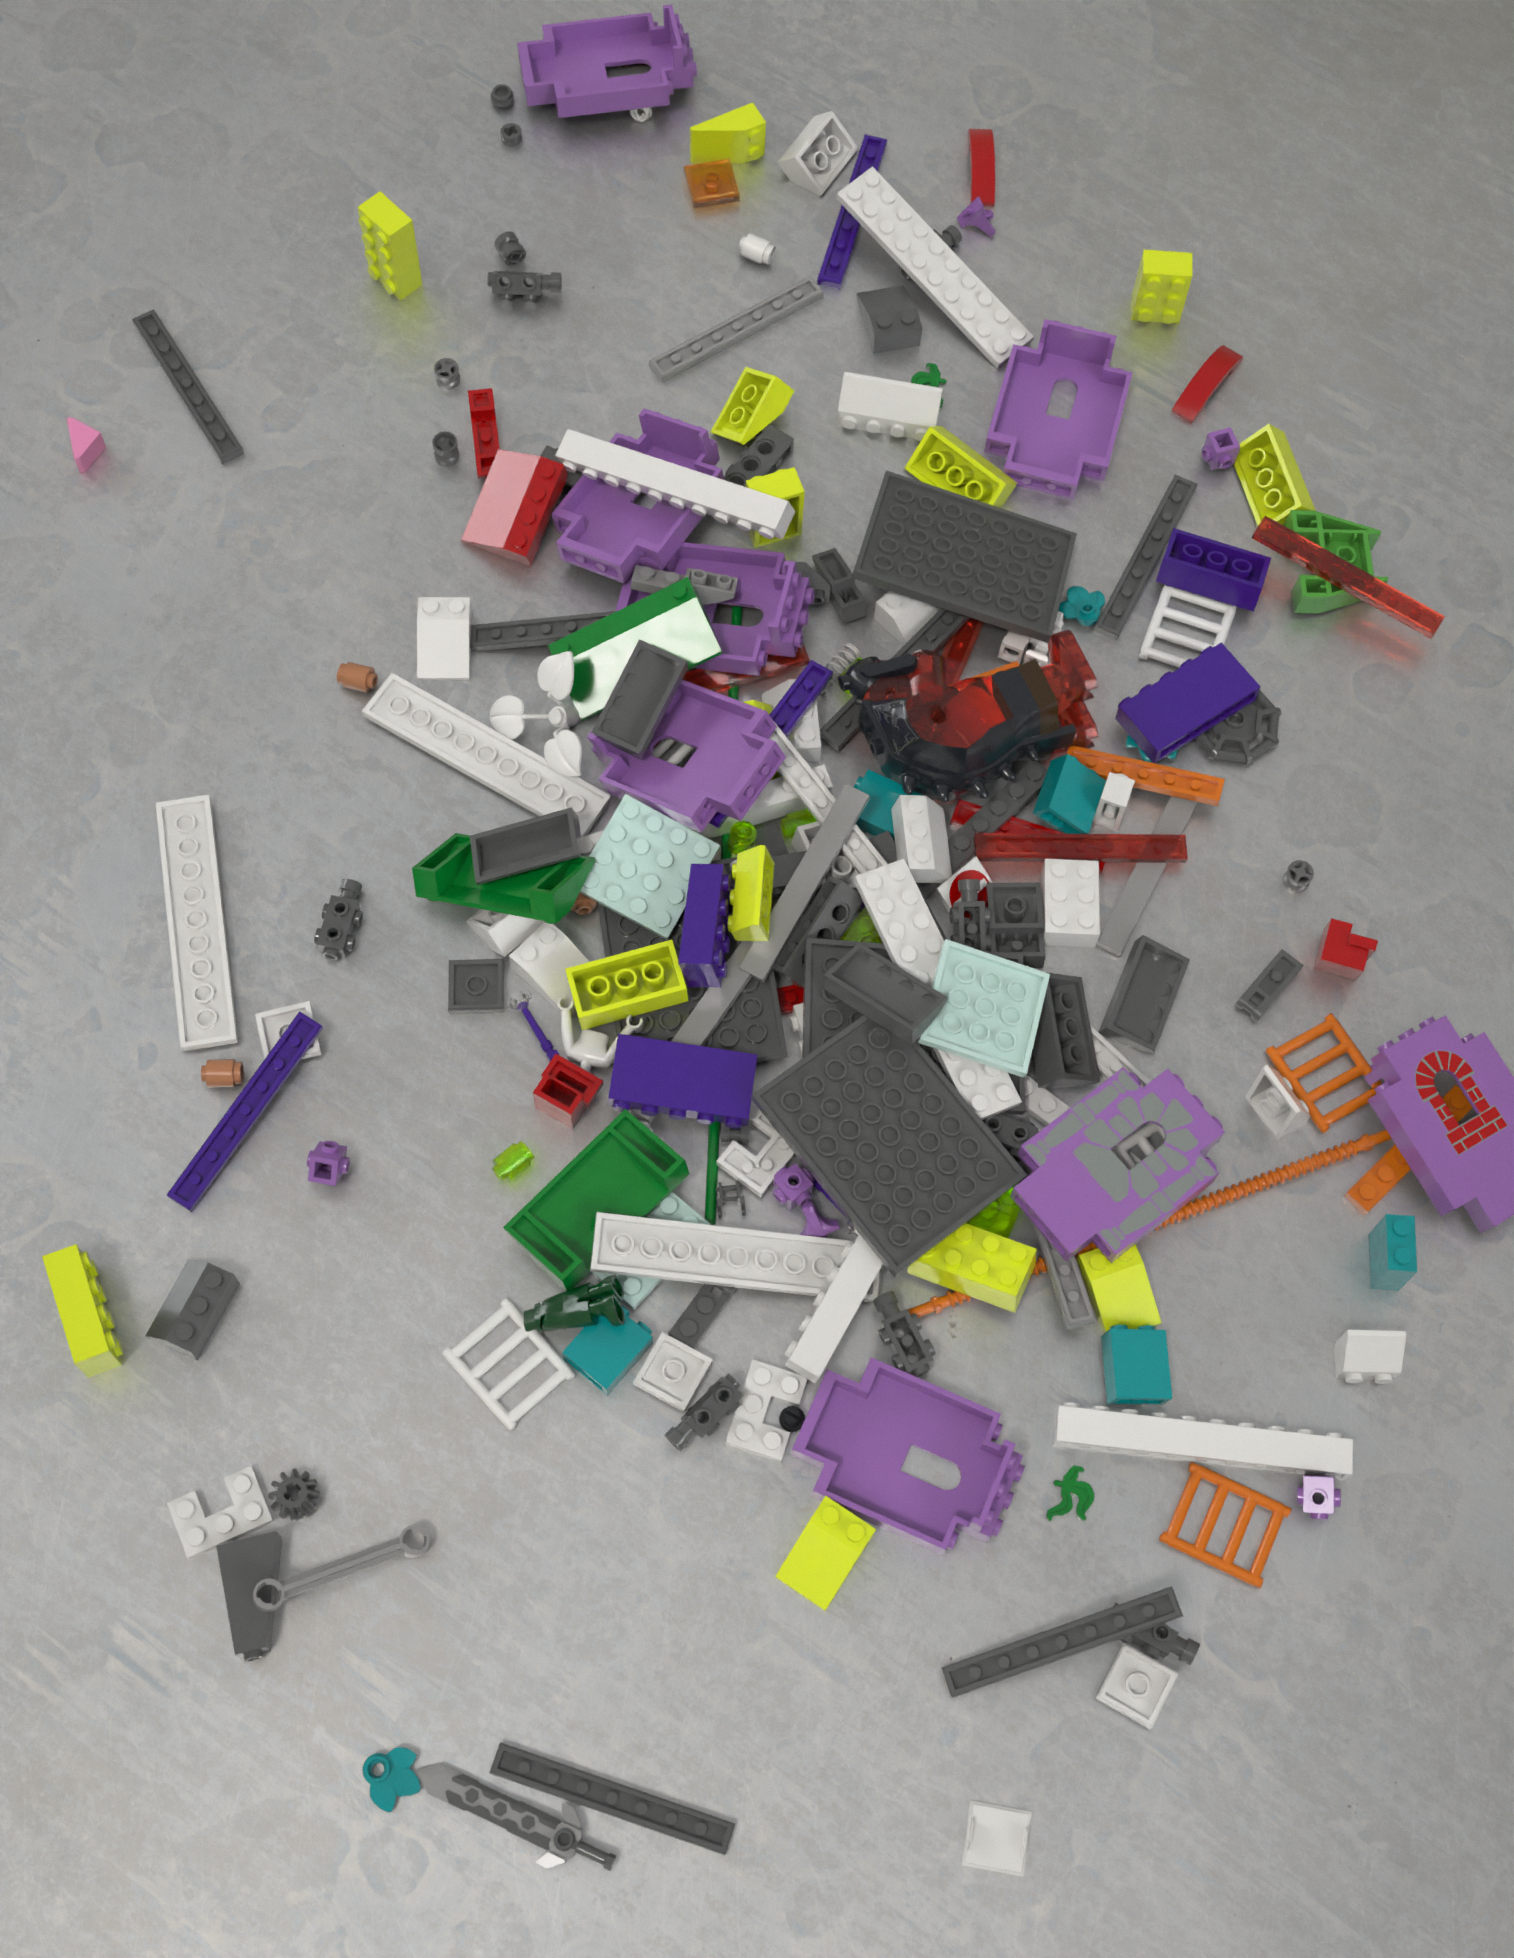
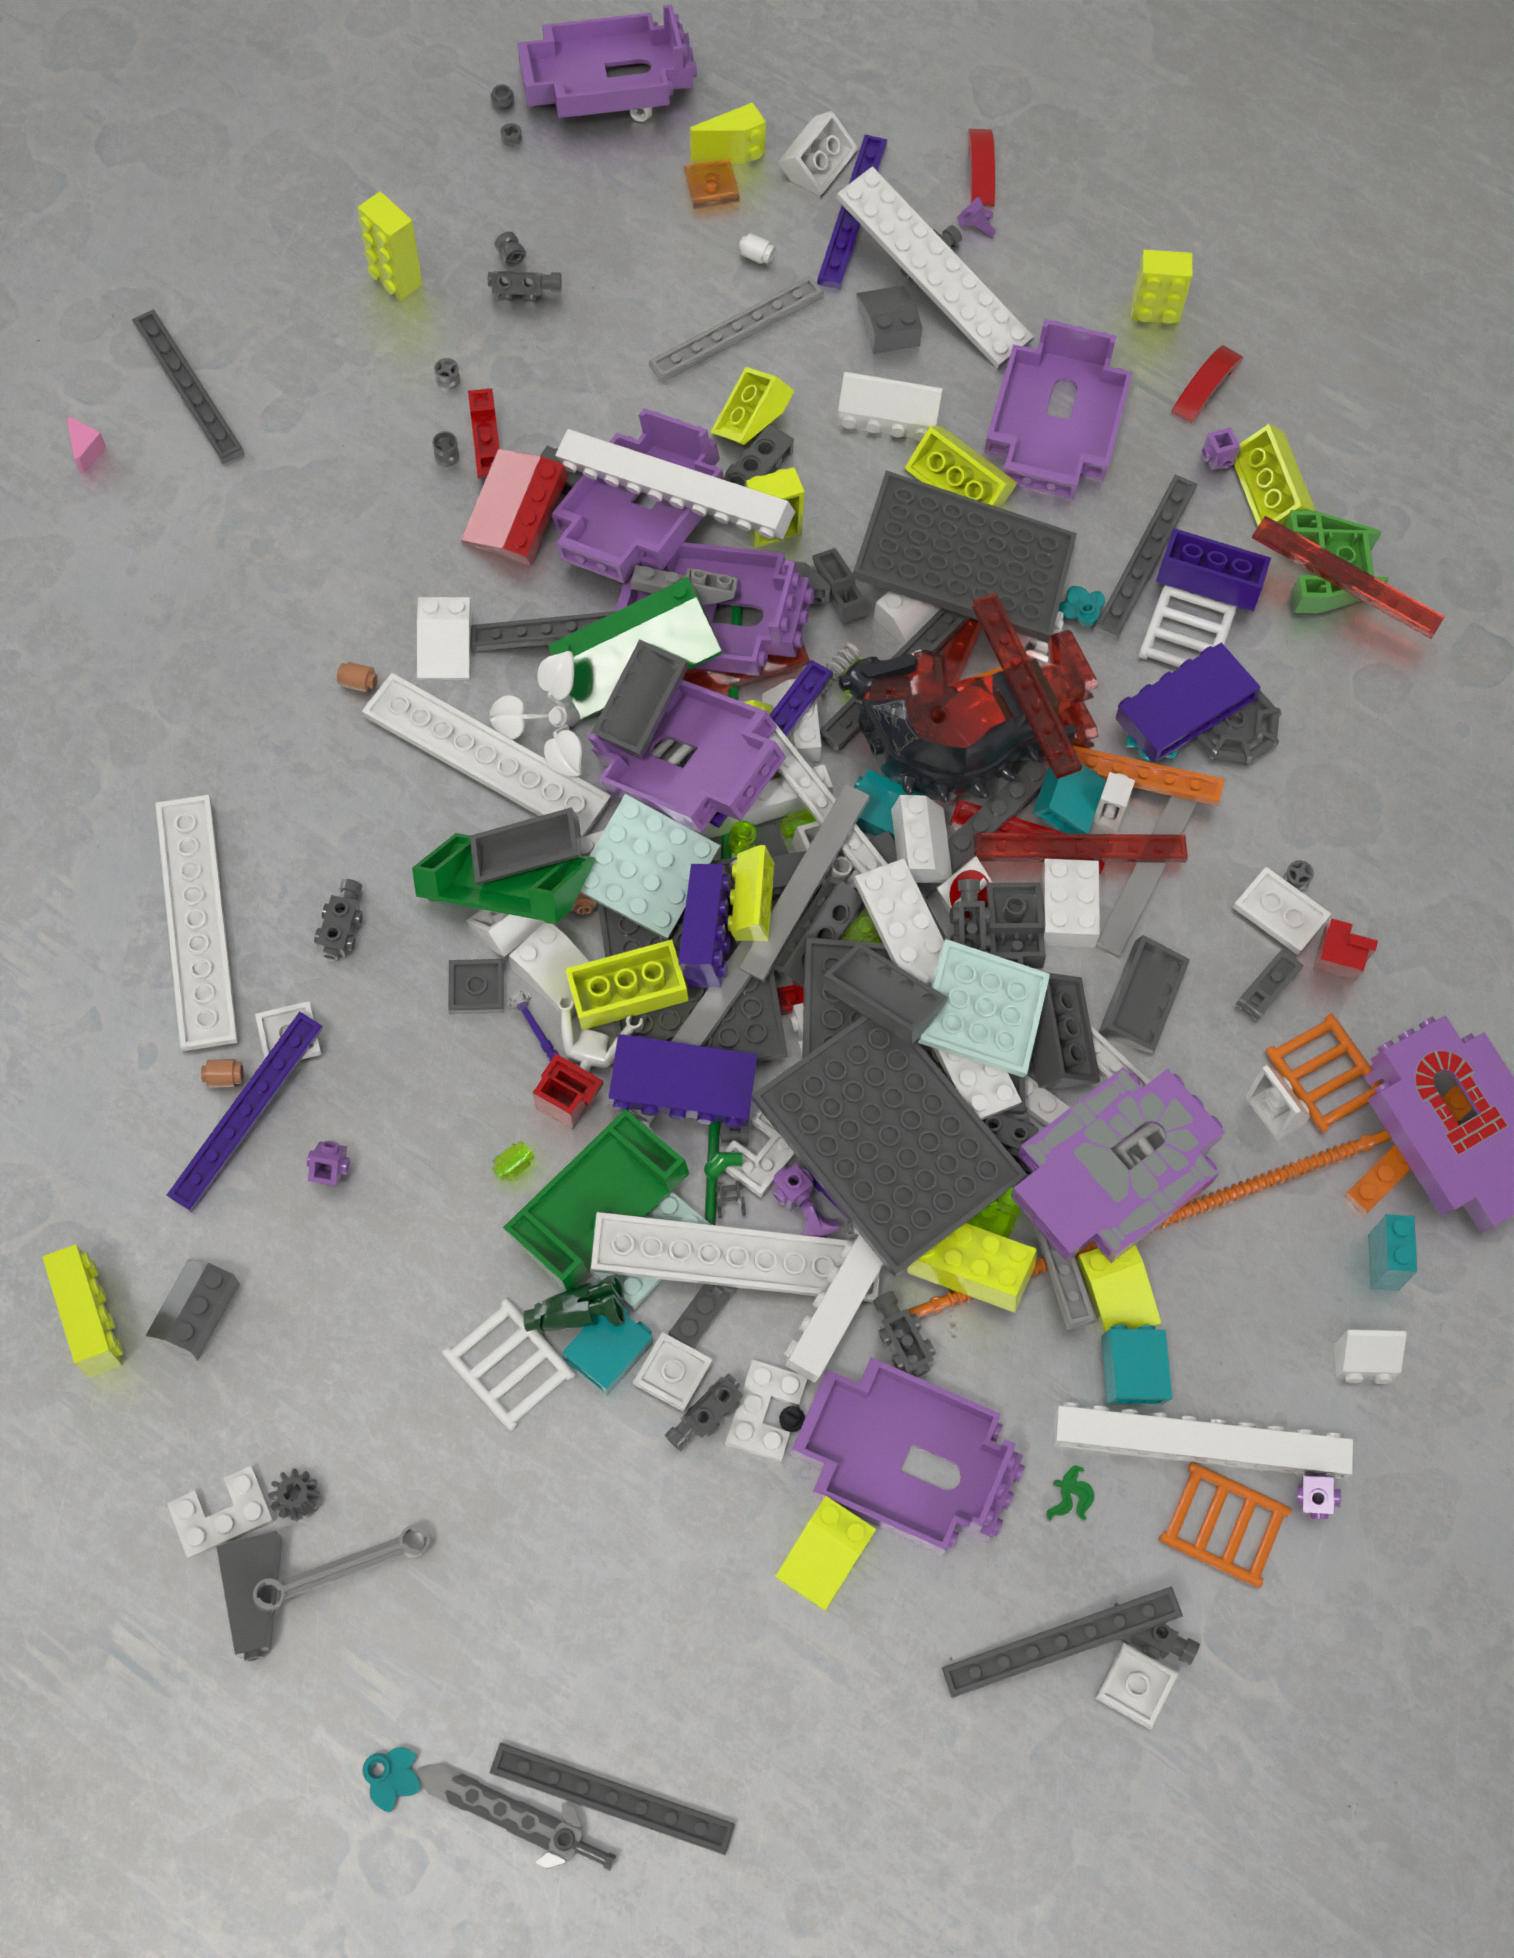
(720, 1162): none -> green arm
(931, 378): green piece -> none
(996, 1838): white piece -> none
(1026, 686): none -> clear red tile
(1282, 910): none -> white plate

